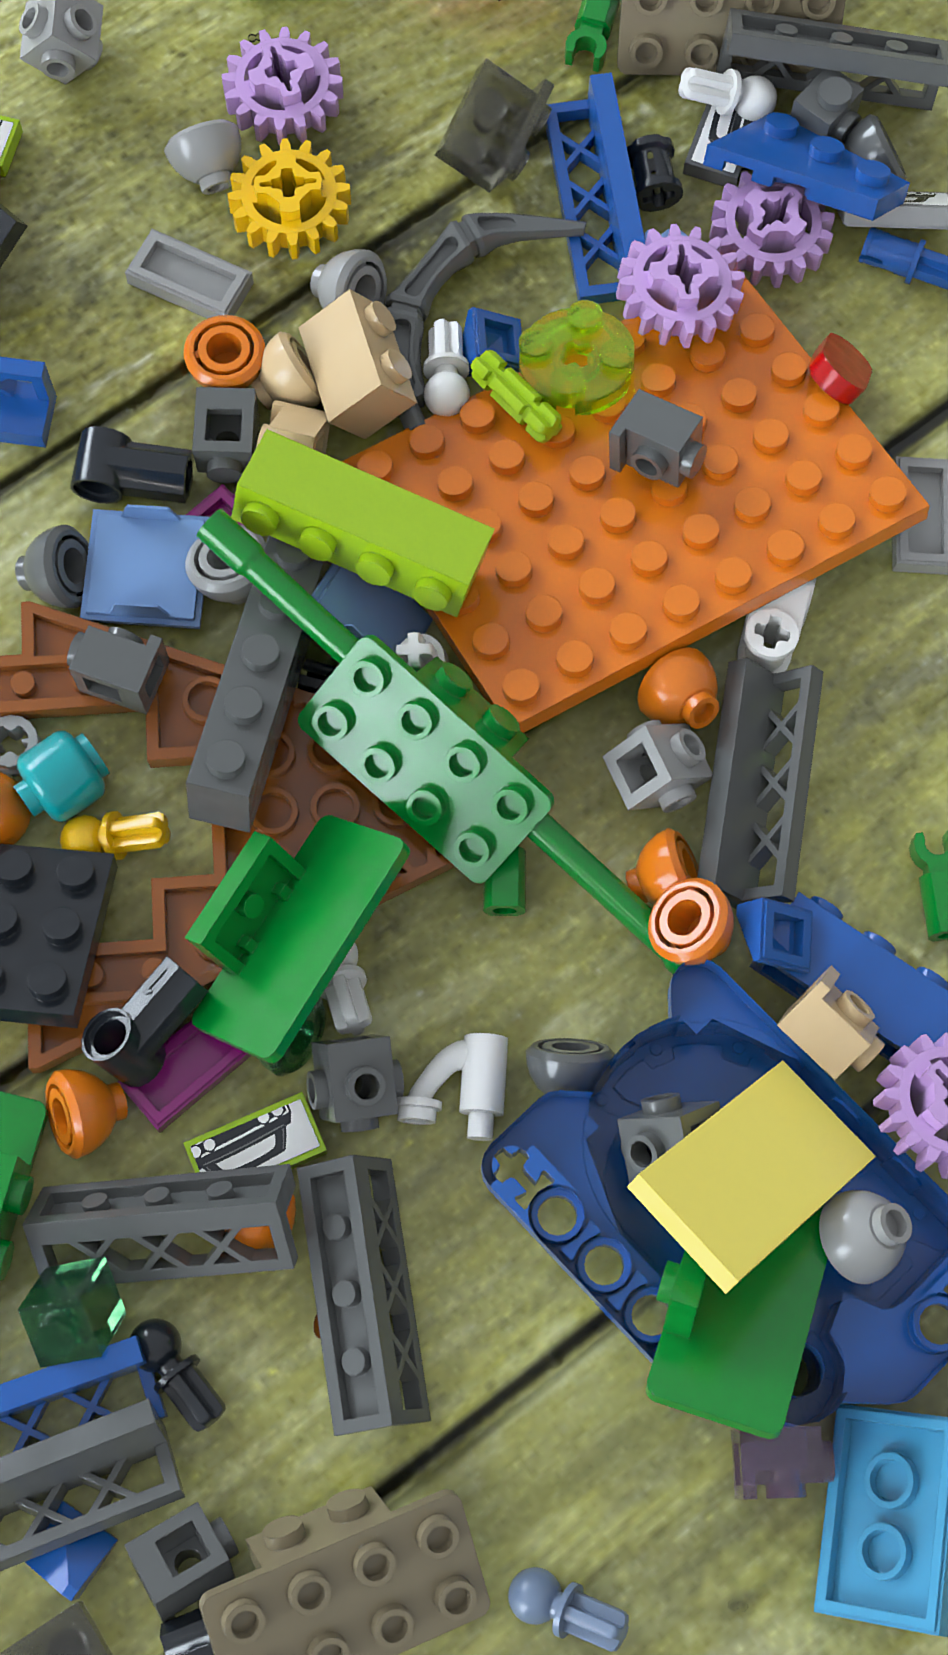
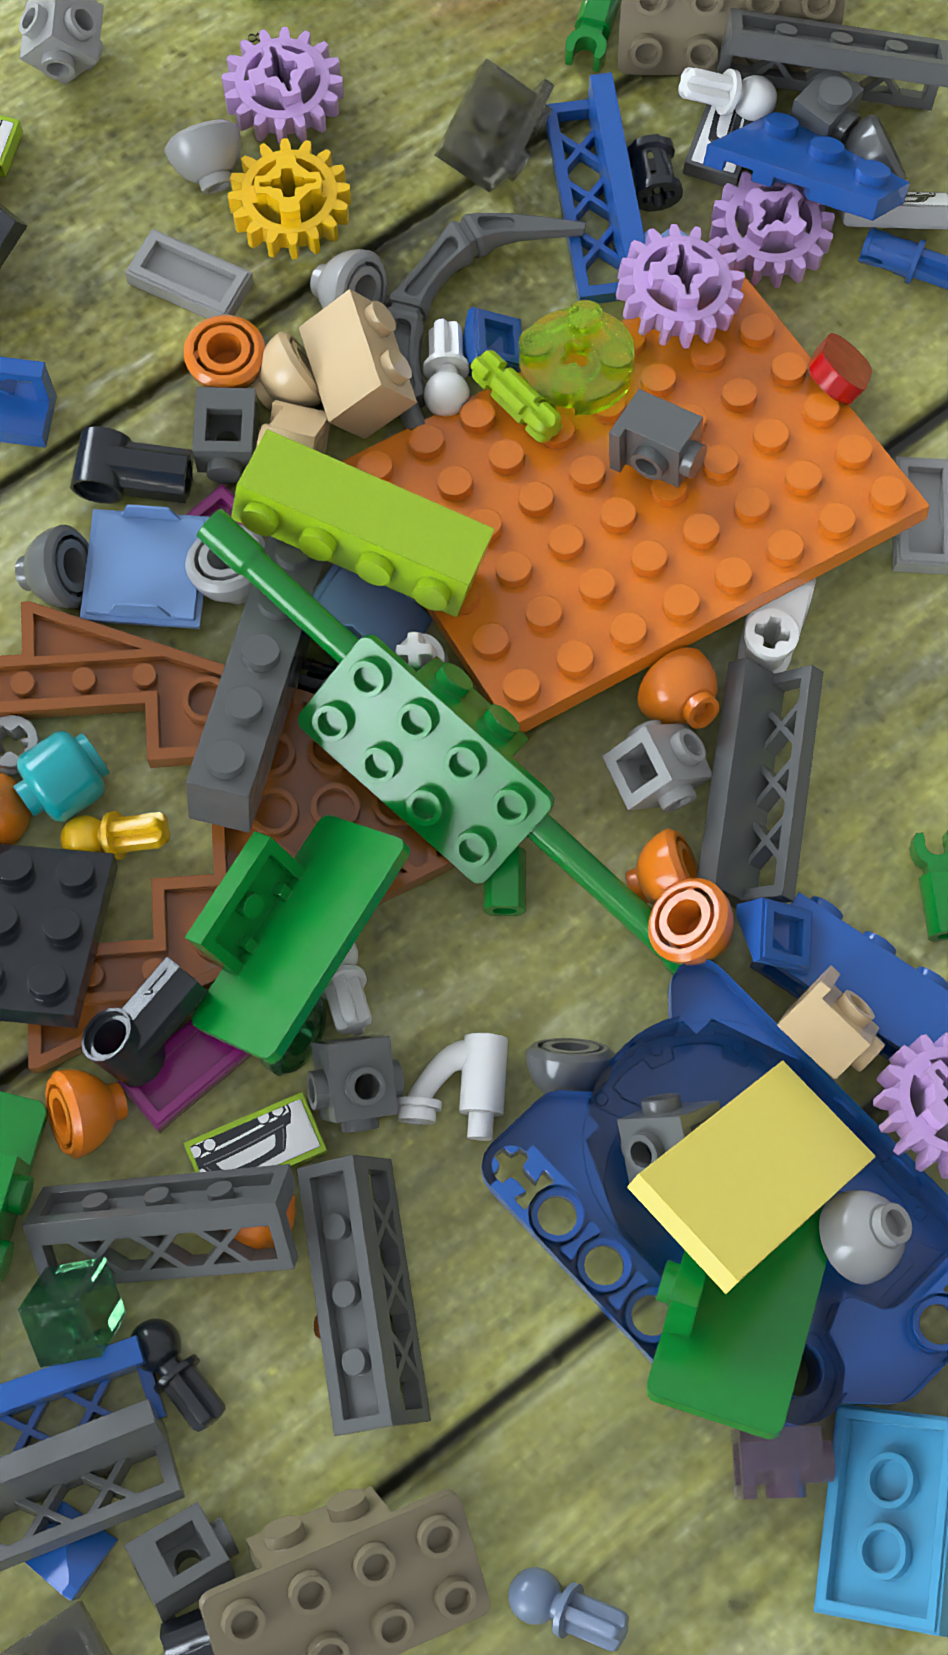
(118, 666): dark grey brick -> none

